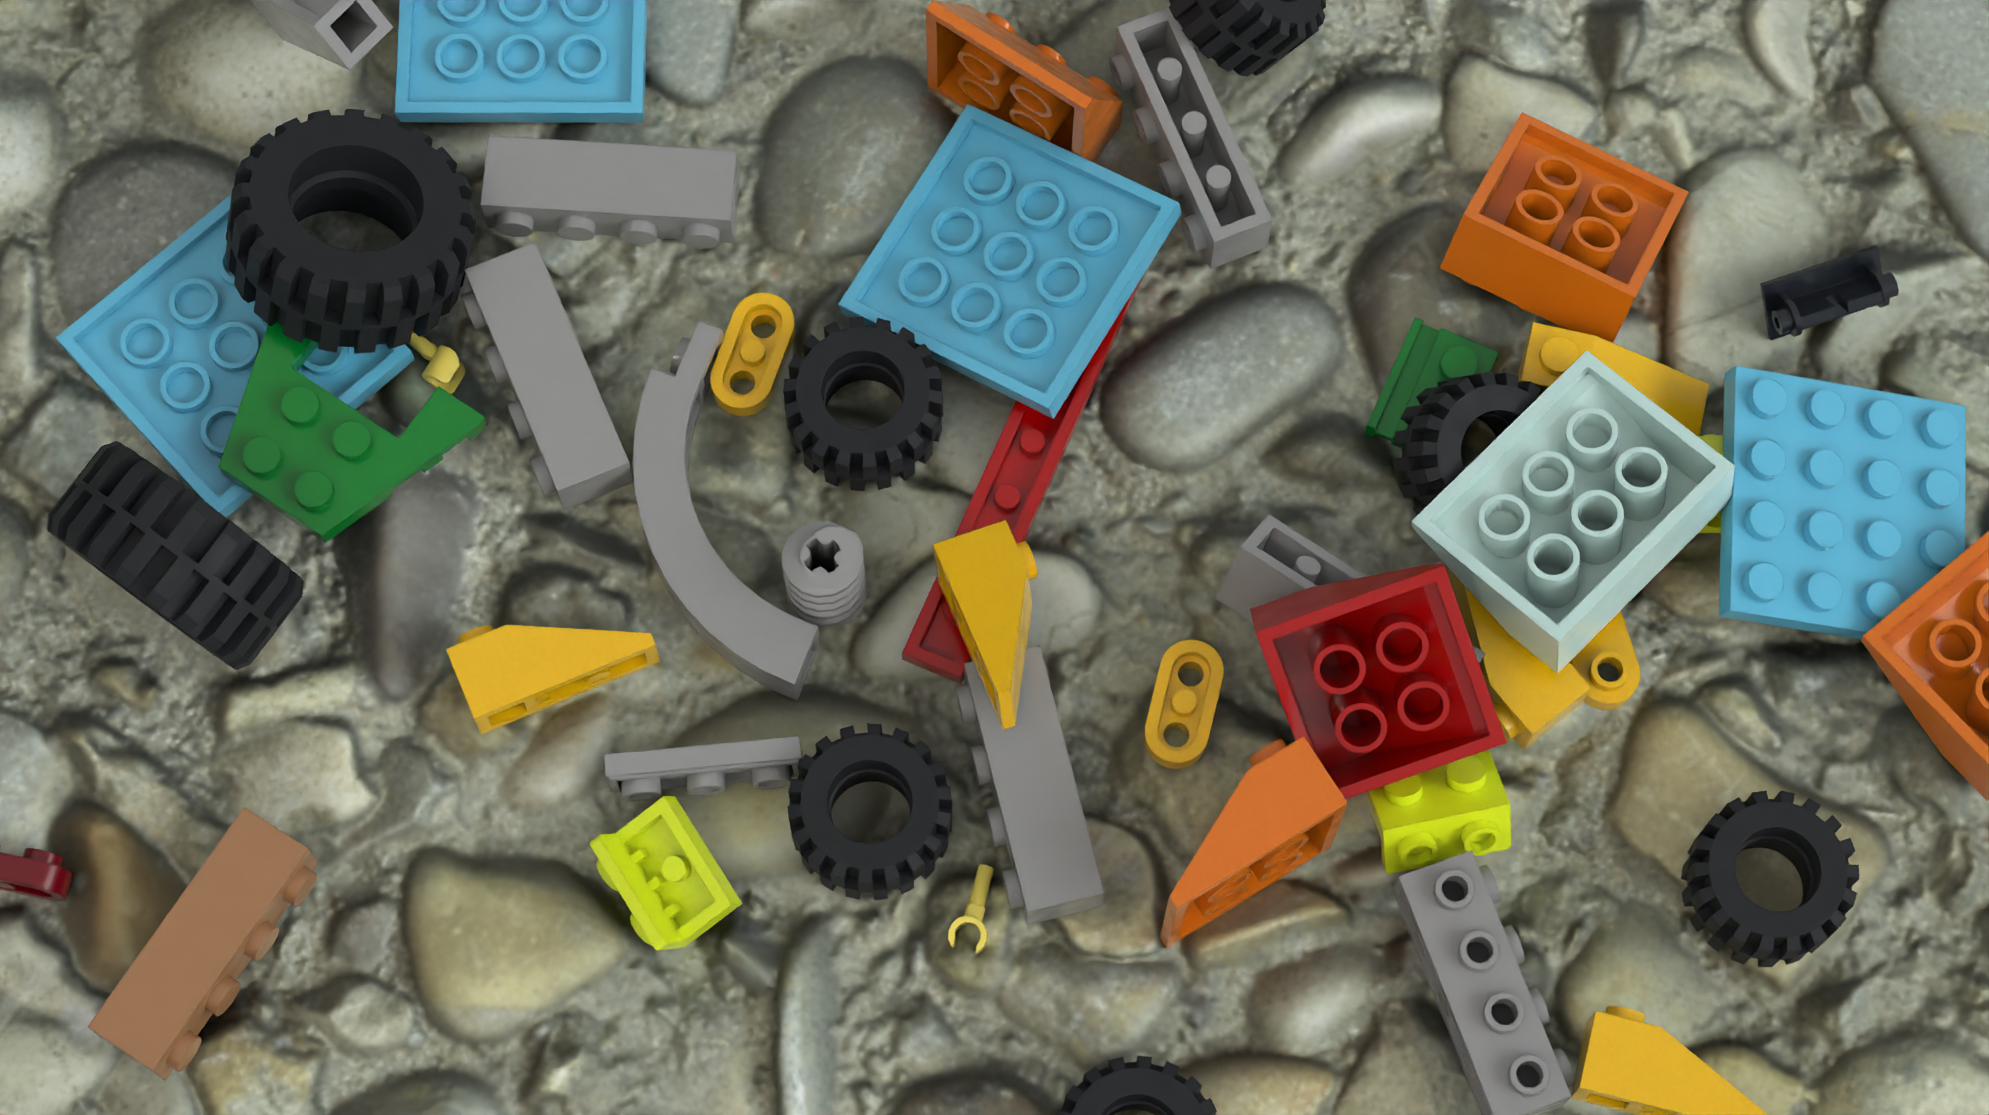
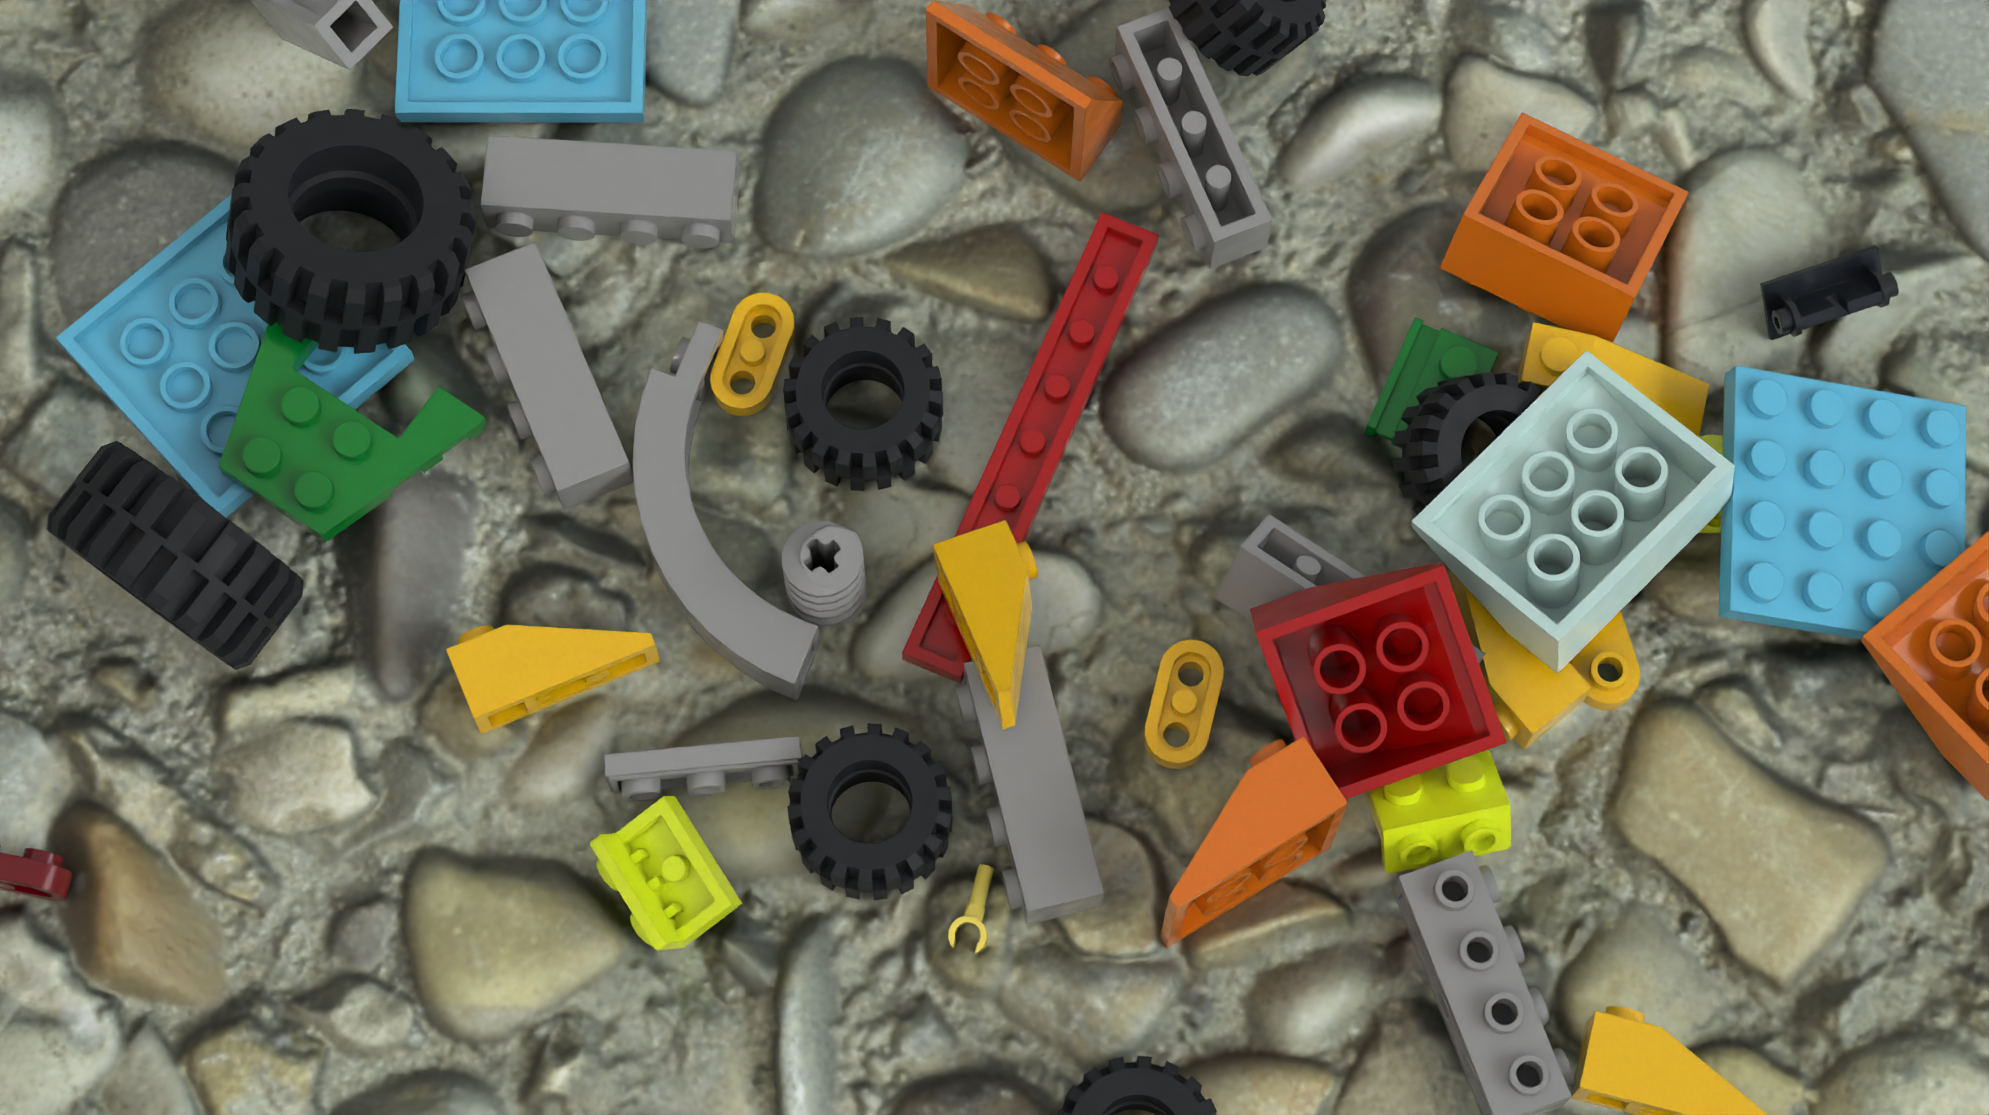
(205, 945): medium nougat brick -> none
(443, 366): light yellow hand -> none
(1012, 259): medium azure plate -> none
(1799, 837): black tyre -> none

